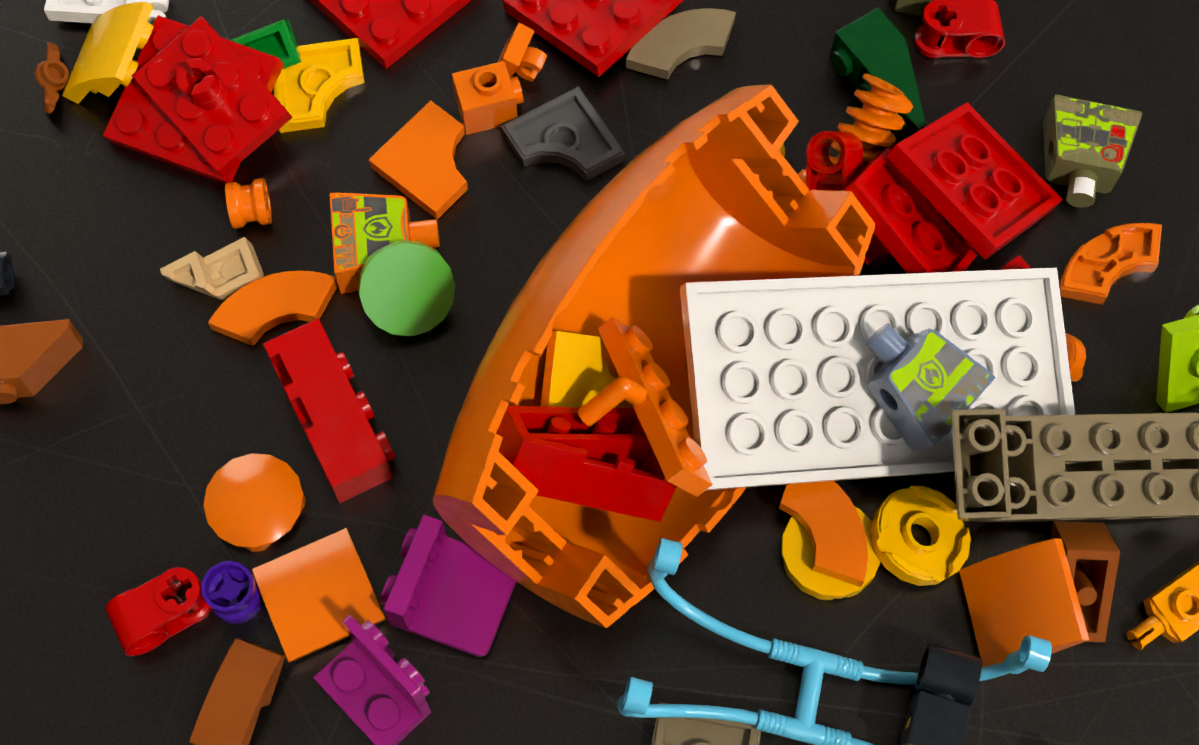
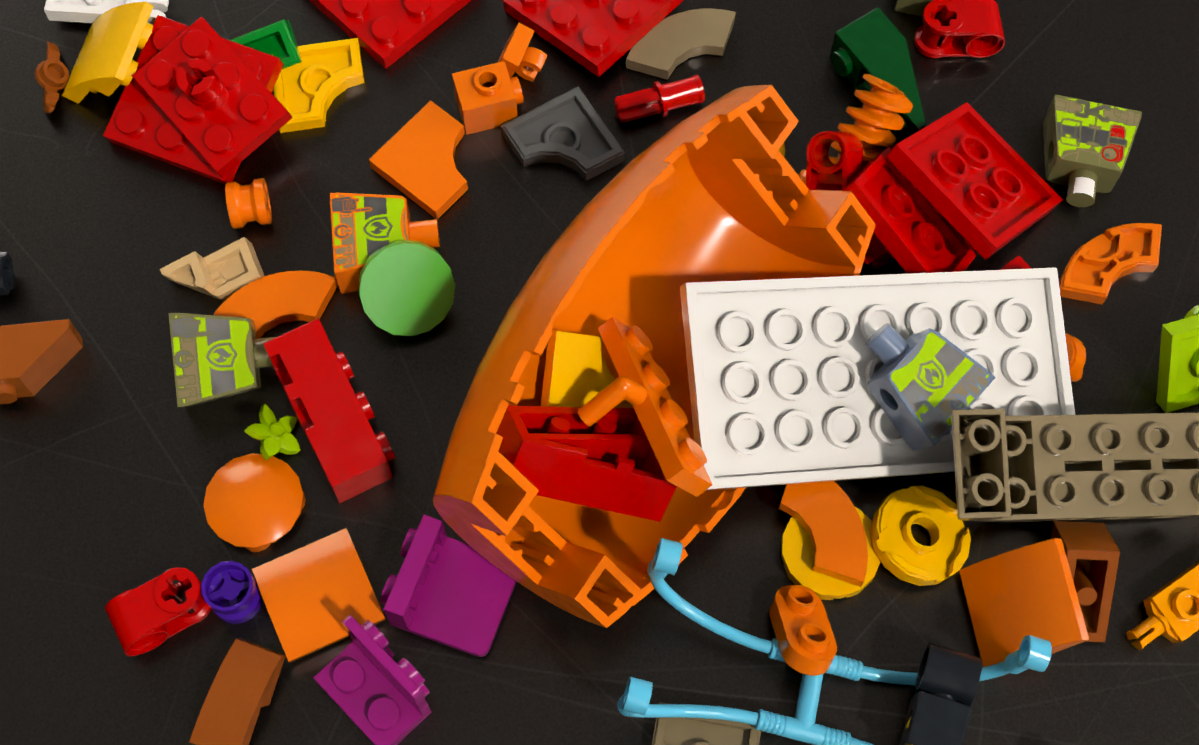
(215, 357): none -> torso
(274, 434): none -> lime plant
(659, 99): none -> red axle
(802, 630): none -> orange plate

